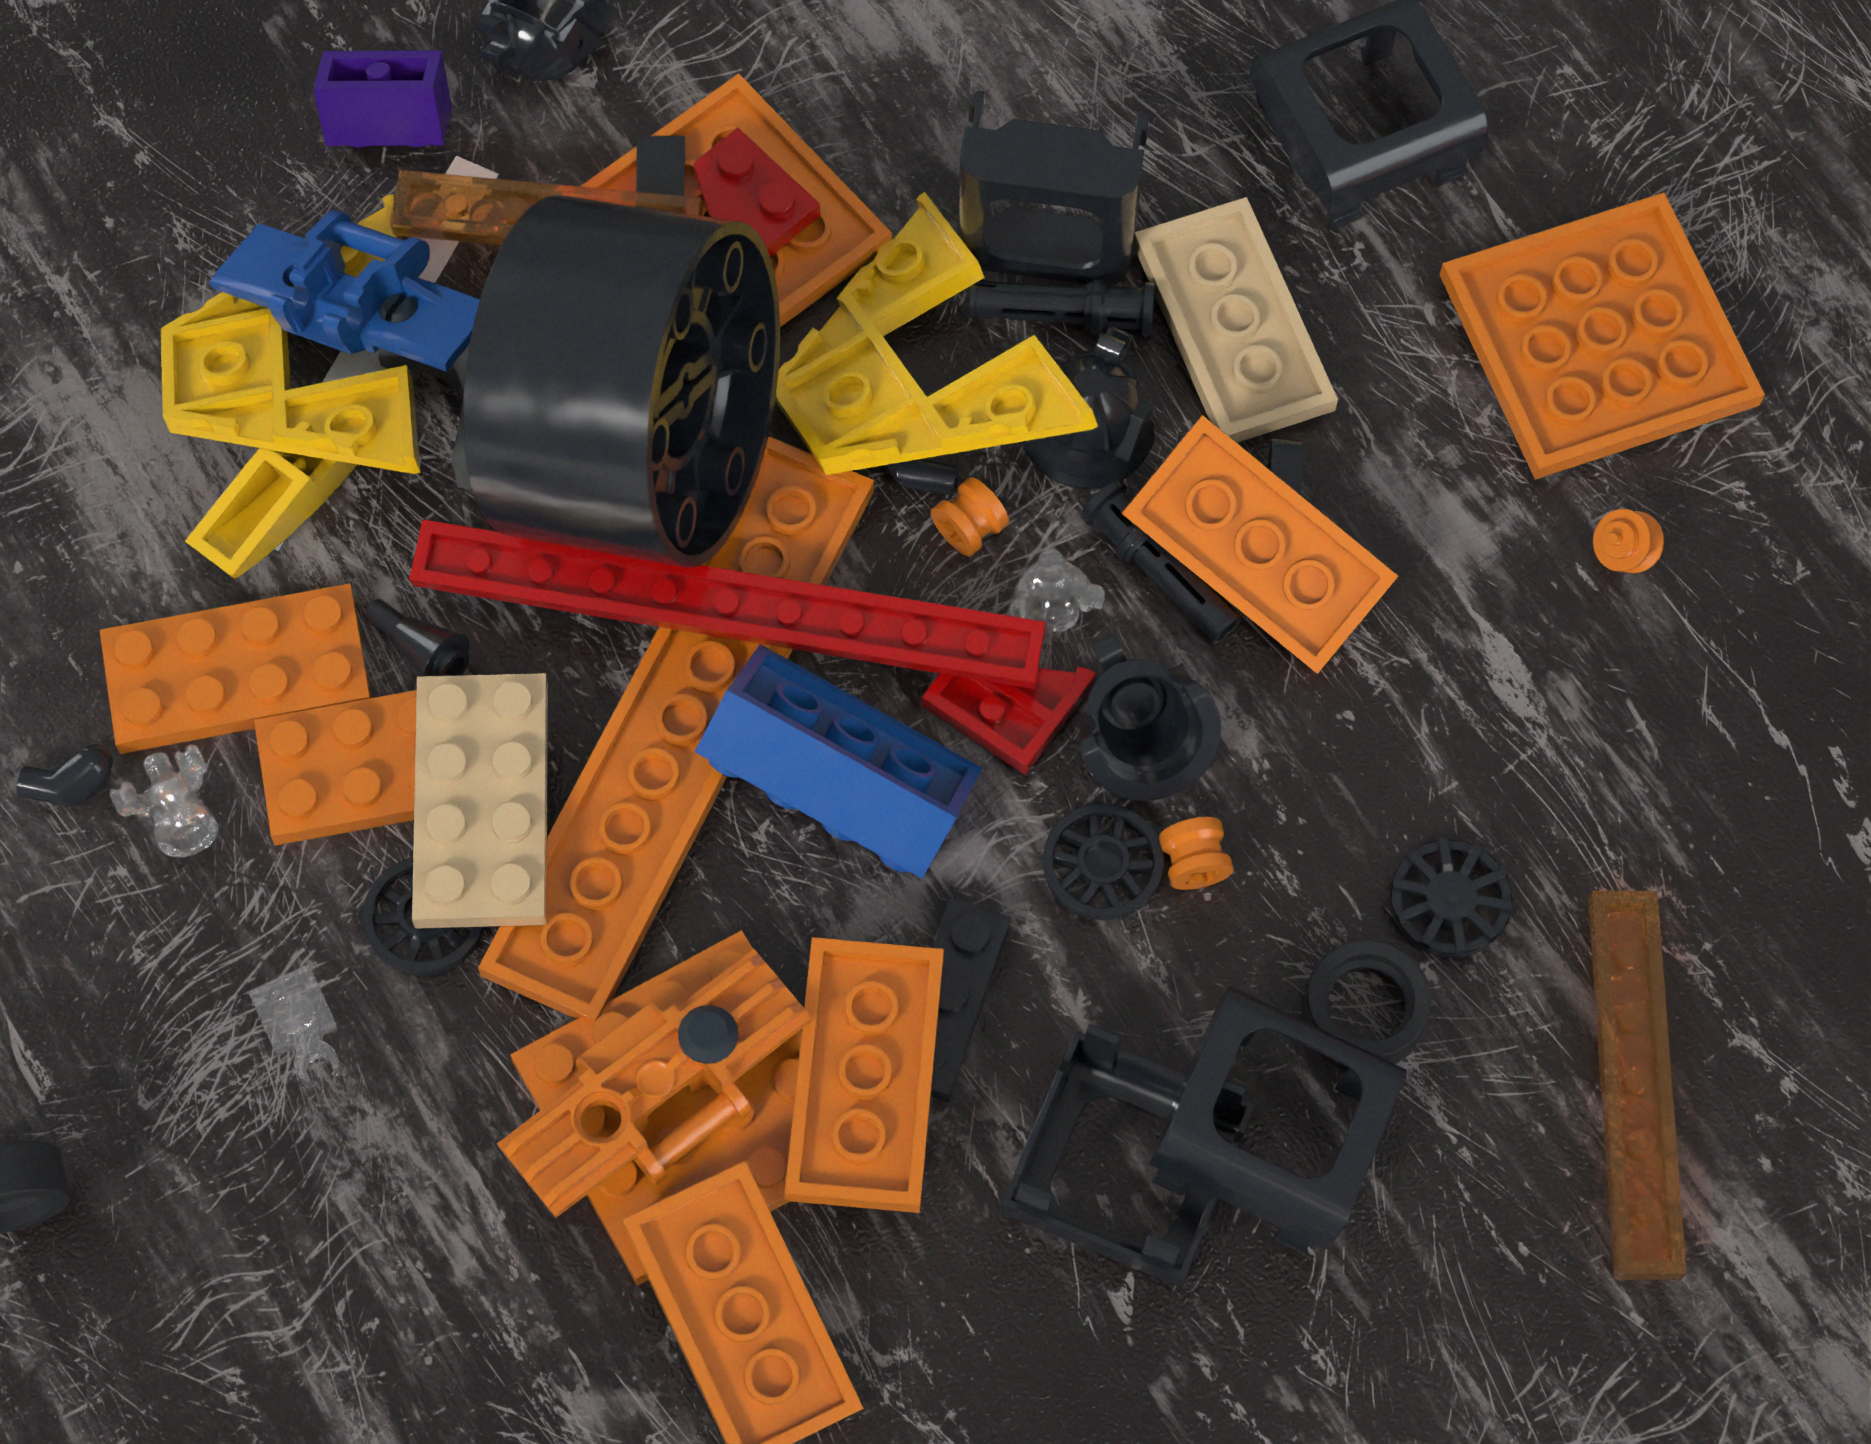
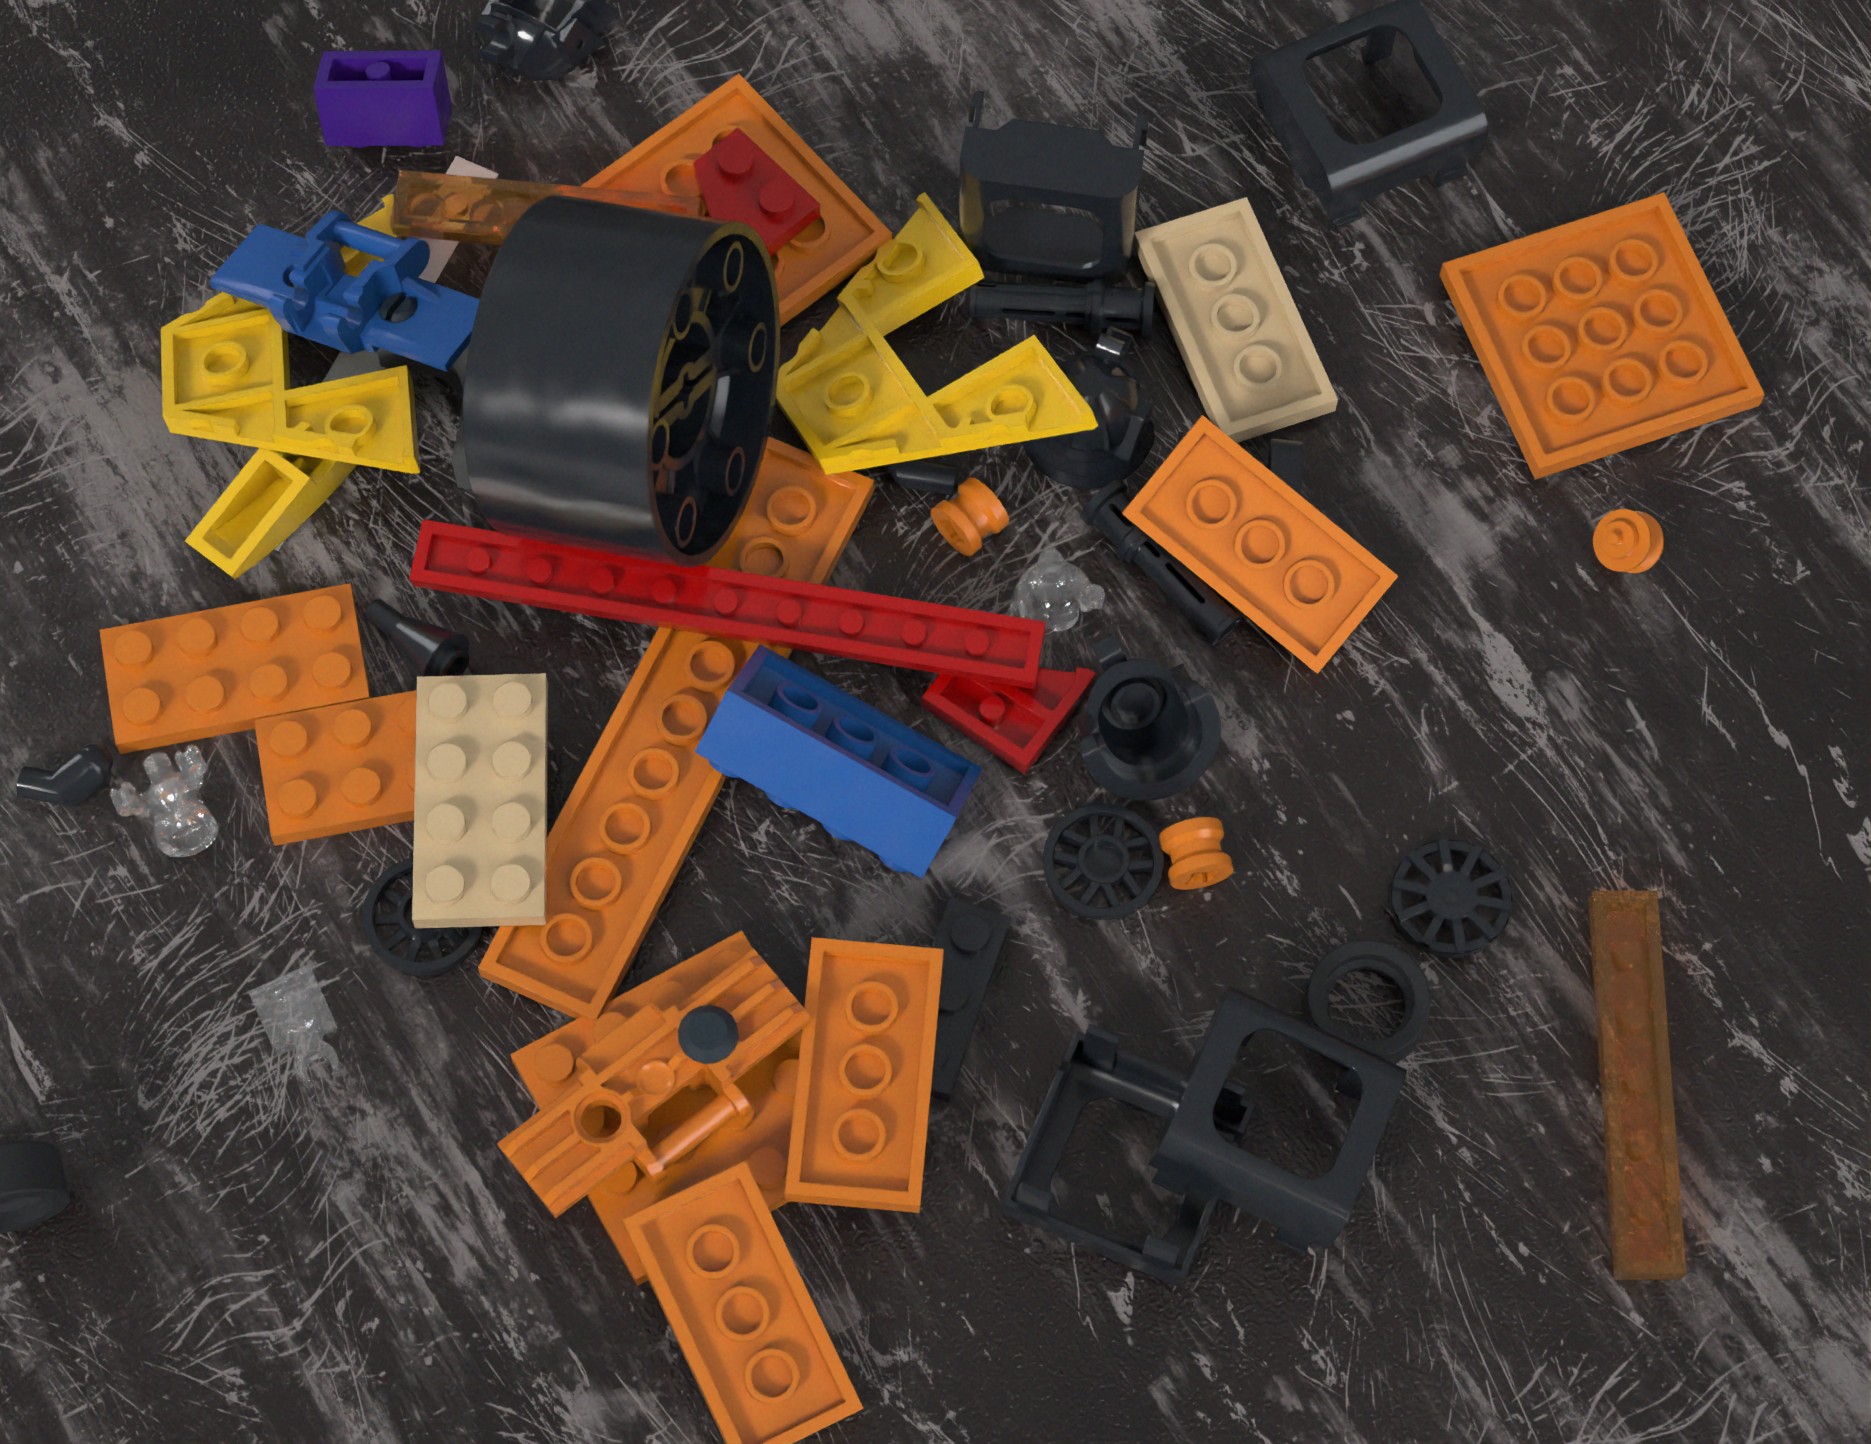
(661, 165): black sticker -> none

